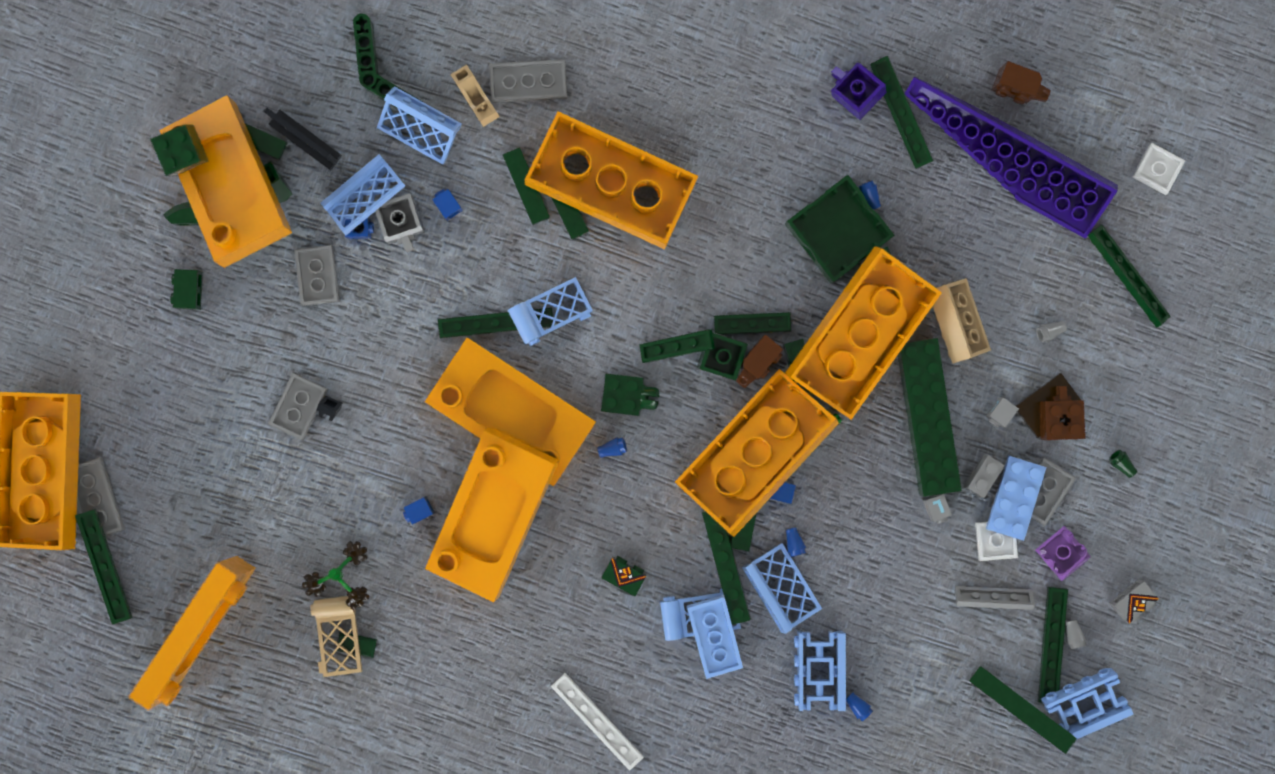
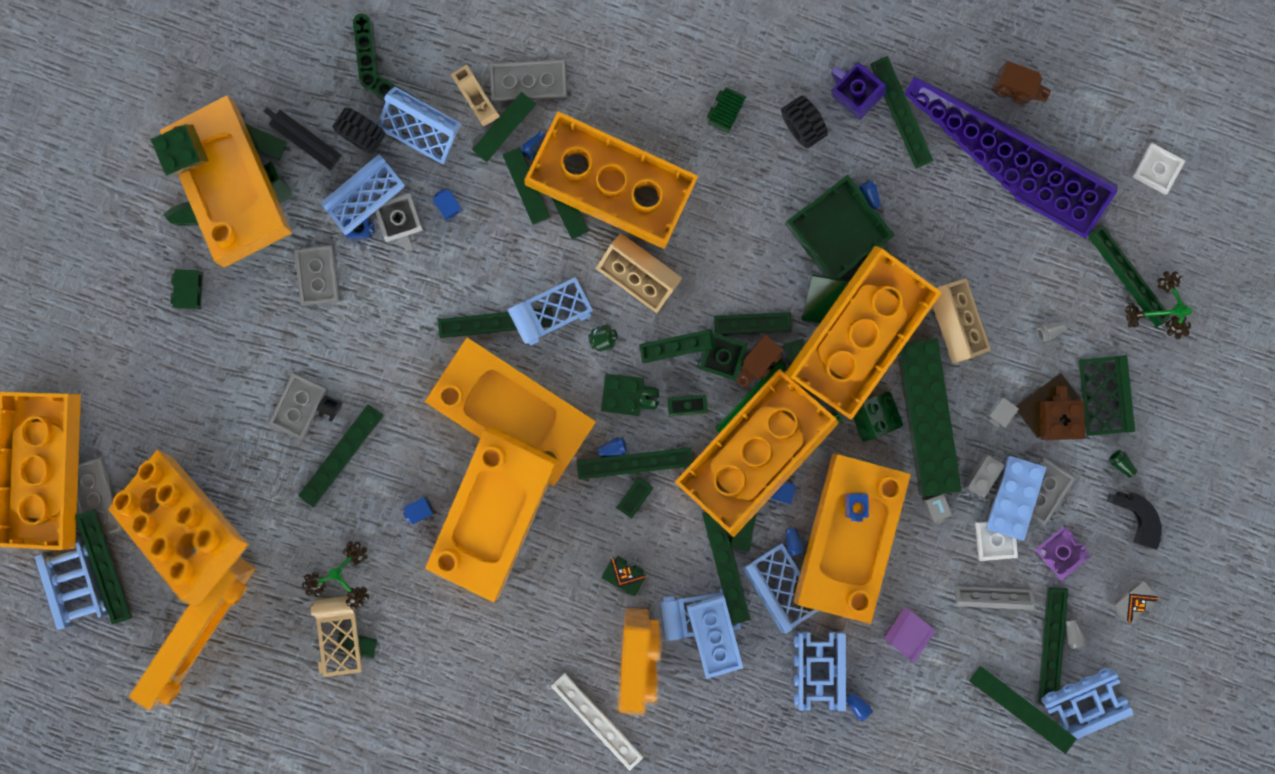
(52, 581): none -> light blue fence
(177, 526): none -> light orange plate
(341, 455): none -> dark green plate
(359, 130): none -> black tyre
(504, 127): none -> dark green tile
(532, 146): none -> blue cone
(603, 338): none -> dark green head
(634, 463): none -> dark green plate
(634, 497): none -> dark green tile
(638, 273): none -> tan slope
(639, 660): none -> light orange plate
(687, 405): none -> dark green brick
(726, 110): none -> dark green brick
(779, 365): none -> green axle
(804, 121): none -> black tyre
(821, 297): none -> dark green piece
(845, 557): none -> light orange piece
(850, 500): none -> blue brick
(877, 417): none -> dark green bracket
(909, 634): none -> medium lavender slope
(1124, 395): none -> dark green fence
(1148, 520): none -> black arch
(1176, 325): none -> dark brown plant

